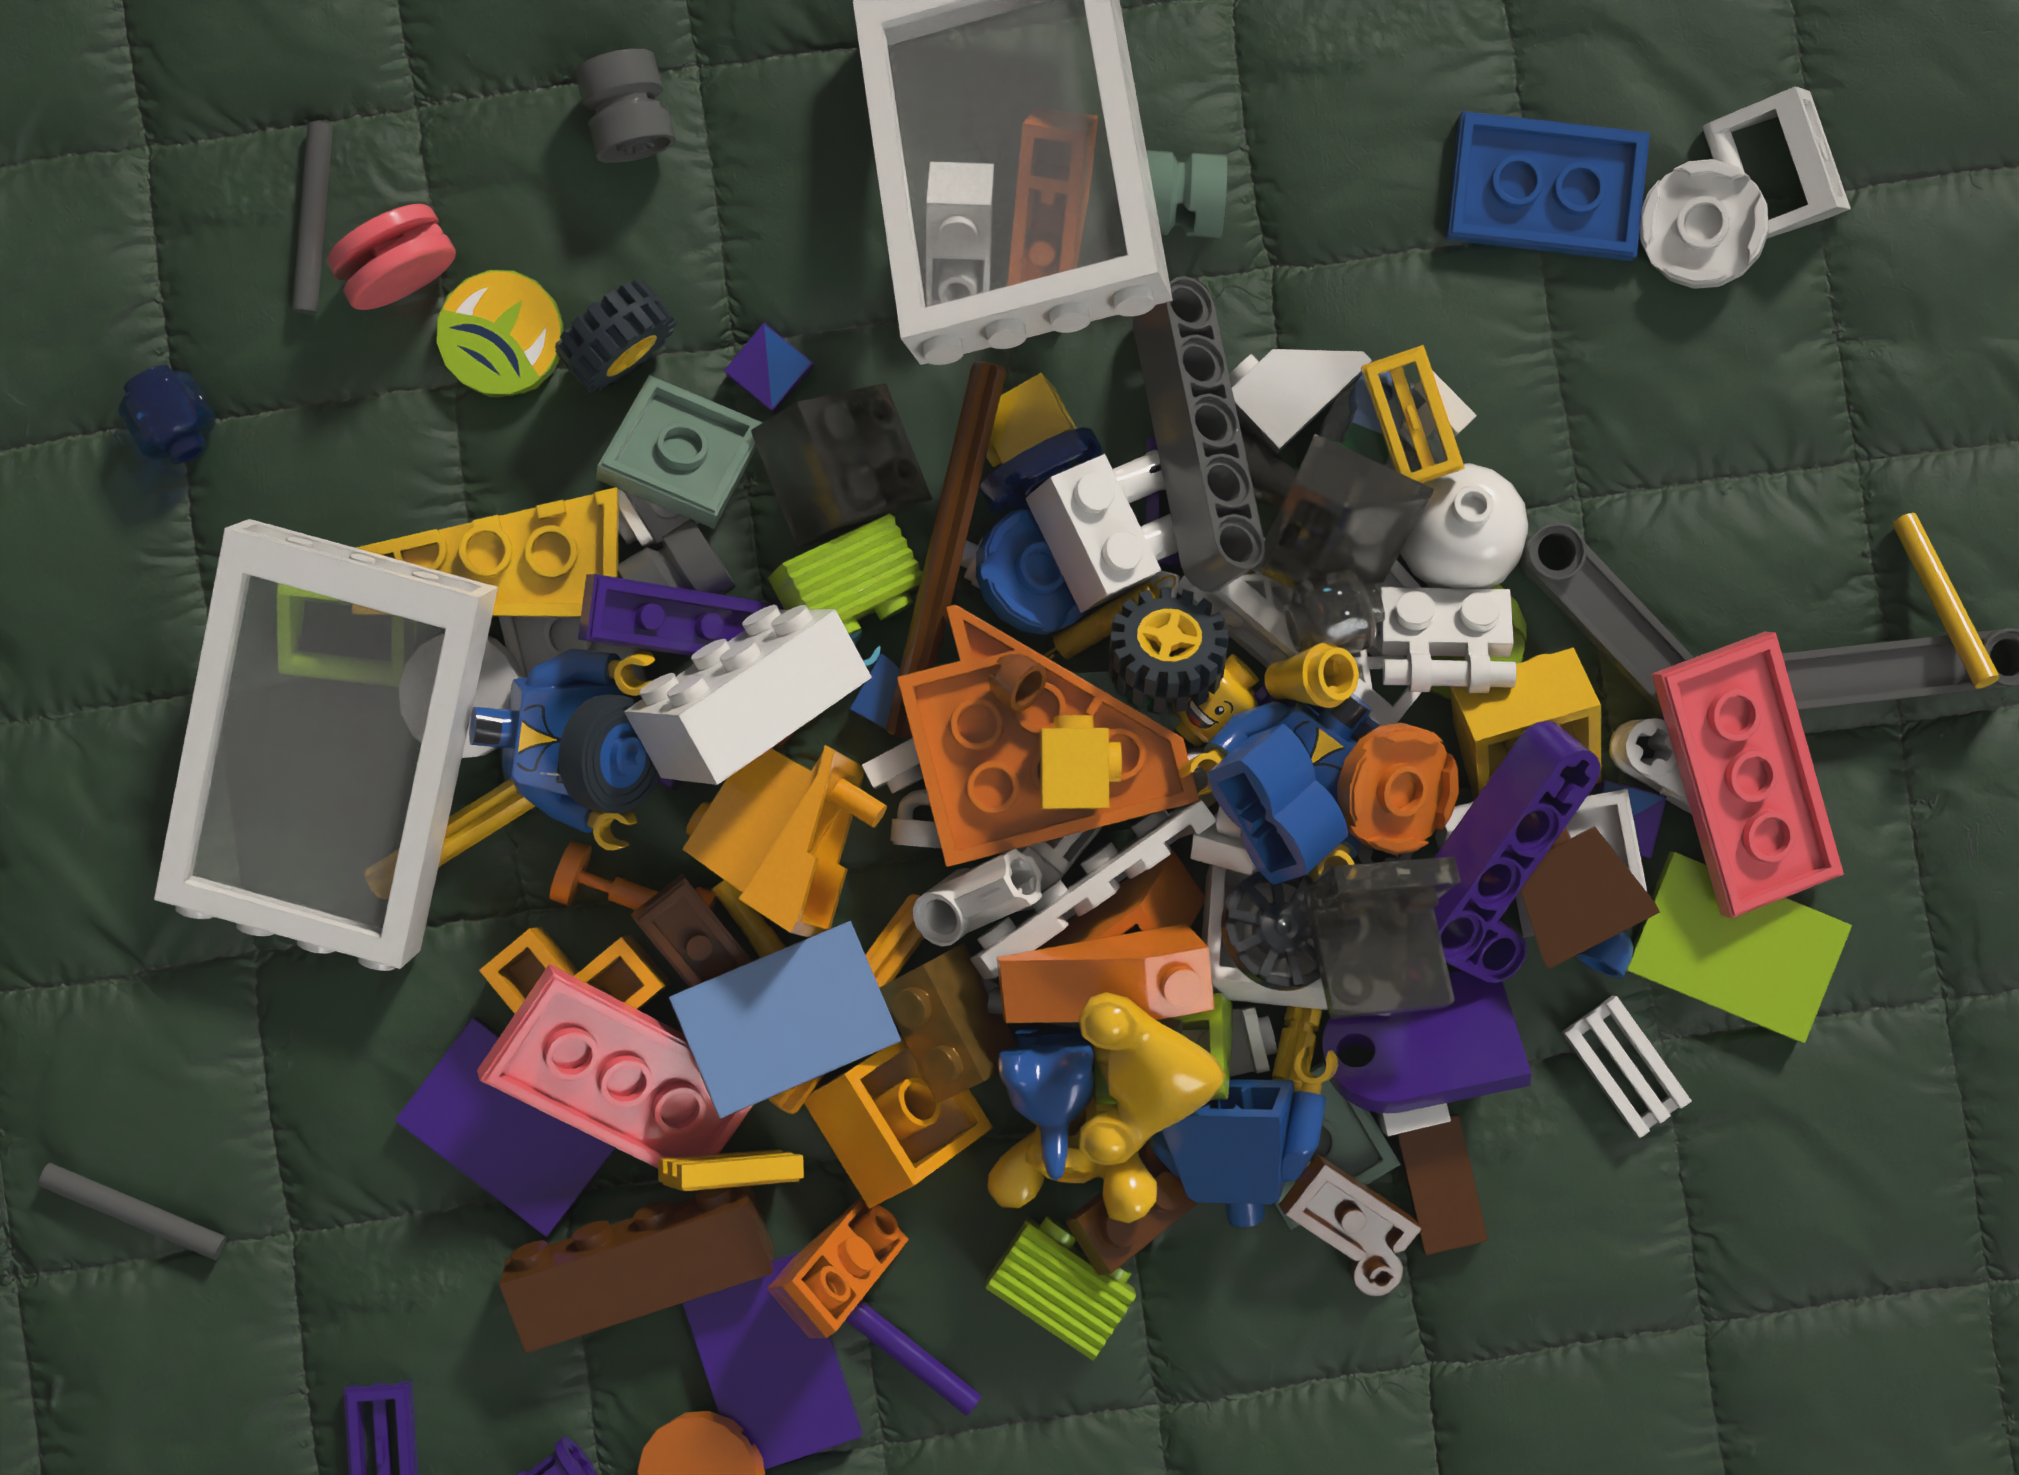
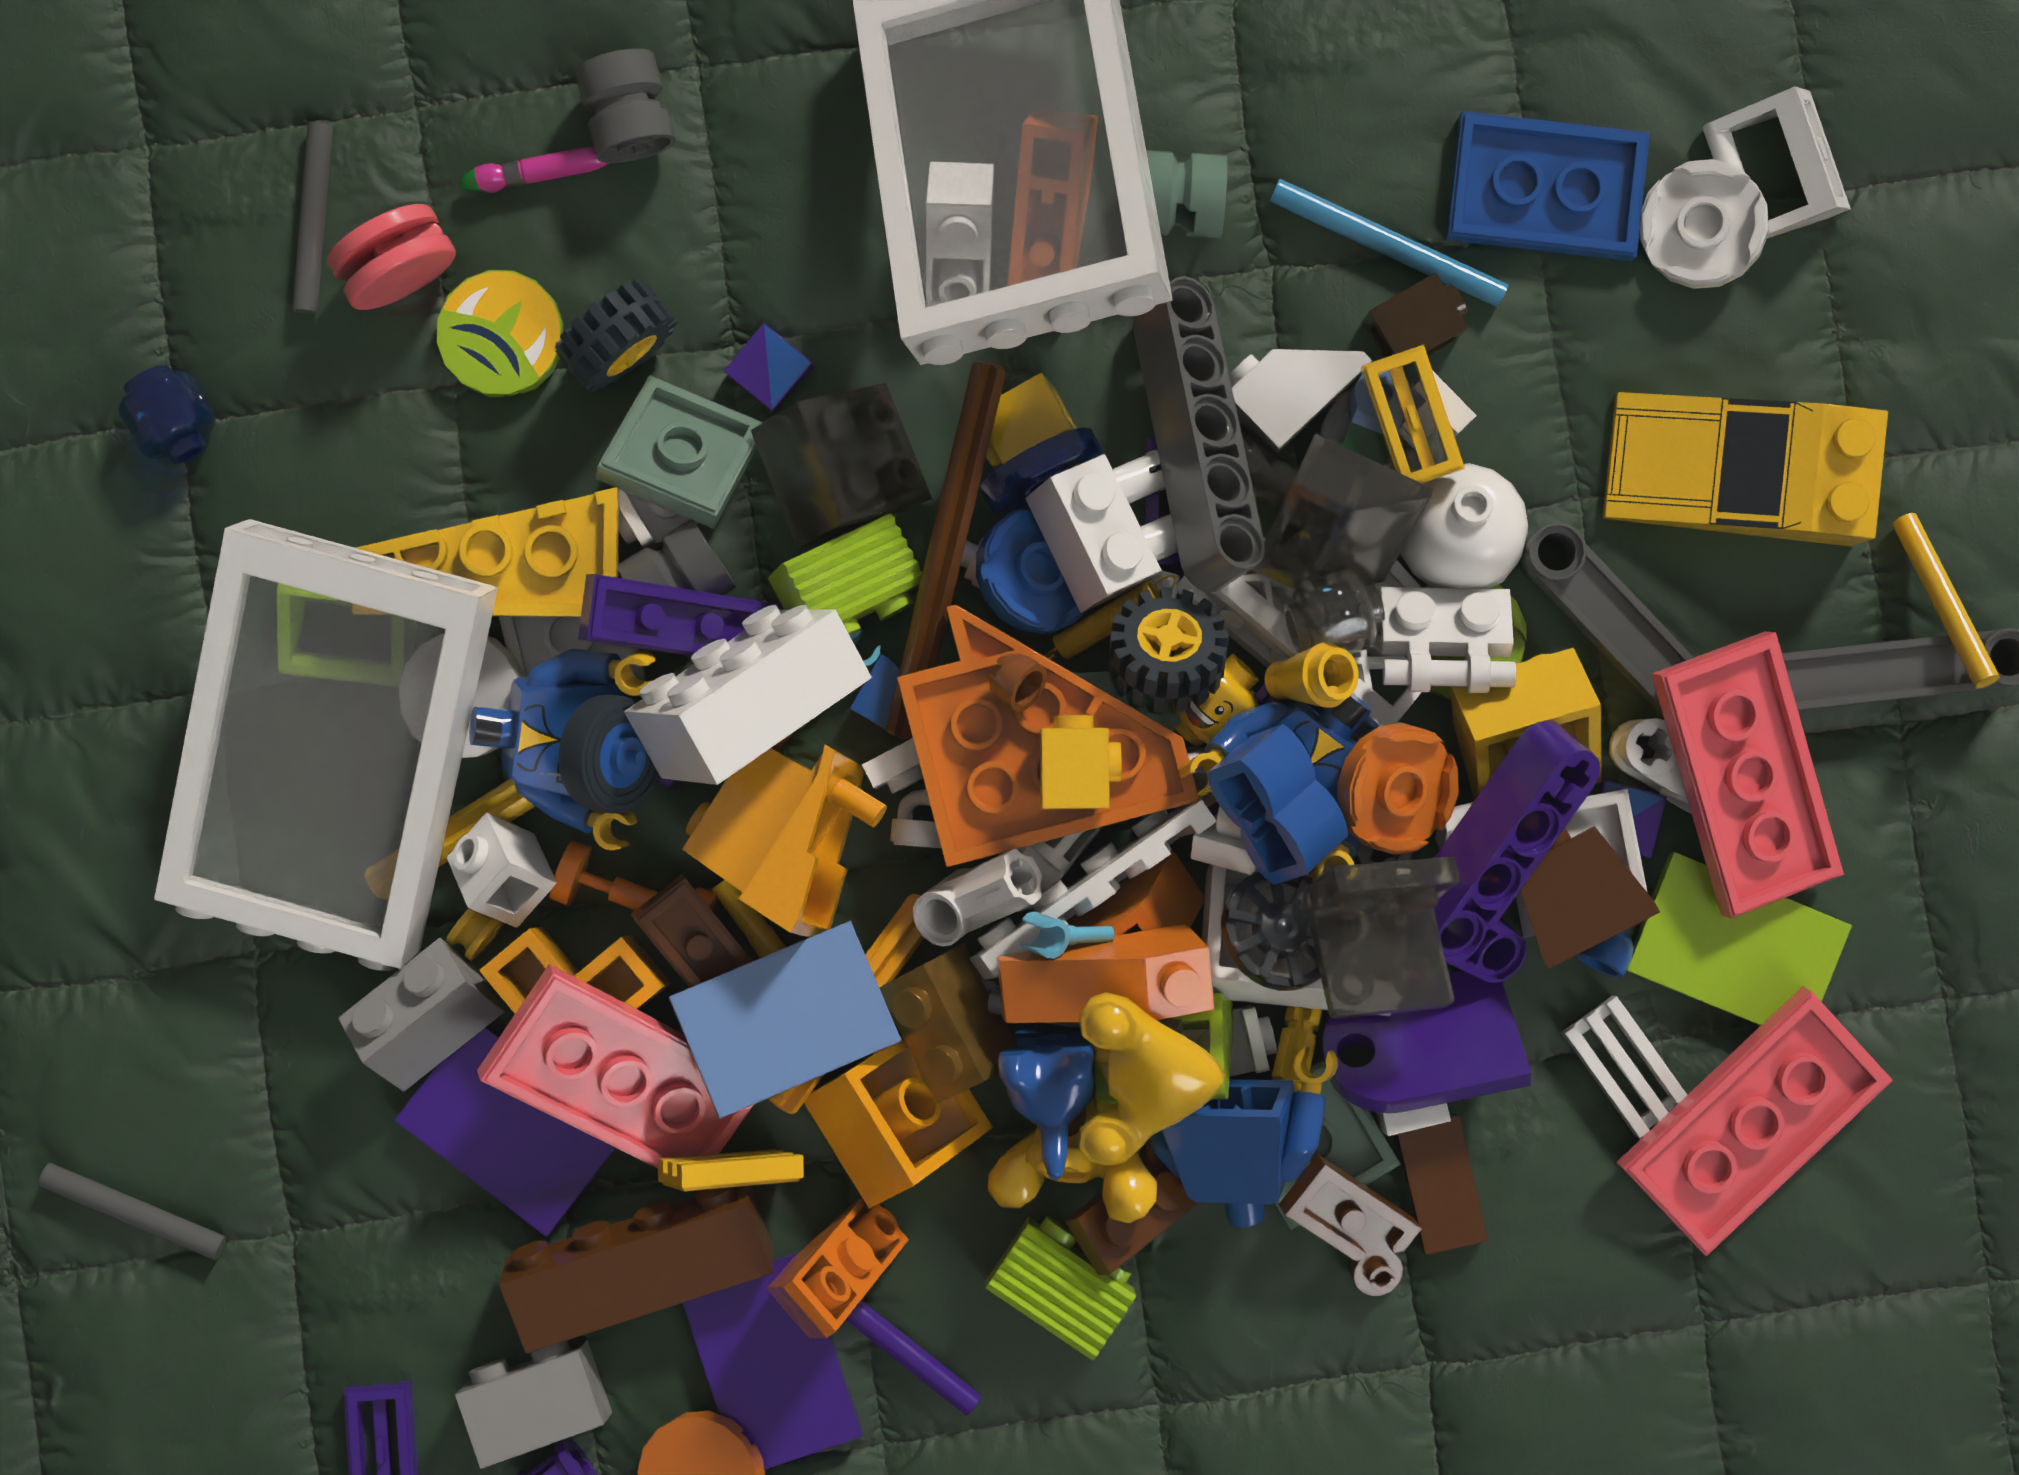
(421, 1015): none -> light grey brick
(474, 932): none -> yellow bush
(493, 177): none -> dark pink piece
(501, 870): none -> white brick
(532, 1402): none -> light grey brick
(1057, 935): none -> medium azure hand
(1388, 242): none -> dark azure bar
(1416, 317): none -> dark brown brick
(1747, 466): none -> yellow slope
(1754, 1120): none -> coral tile

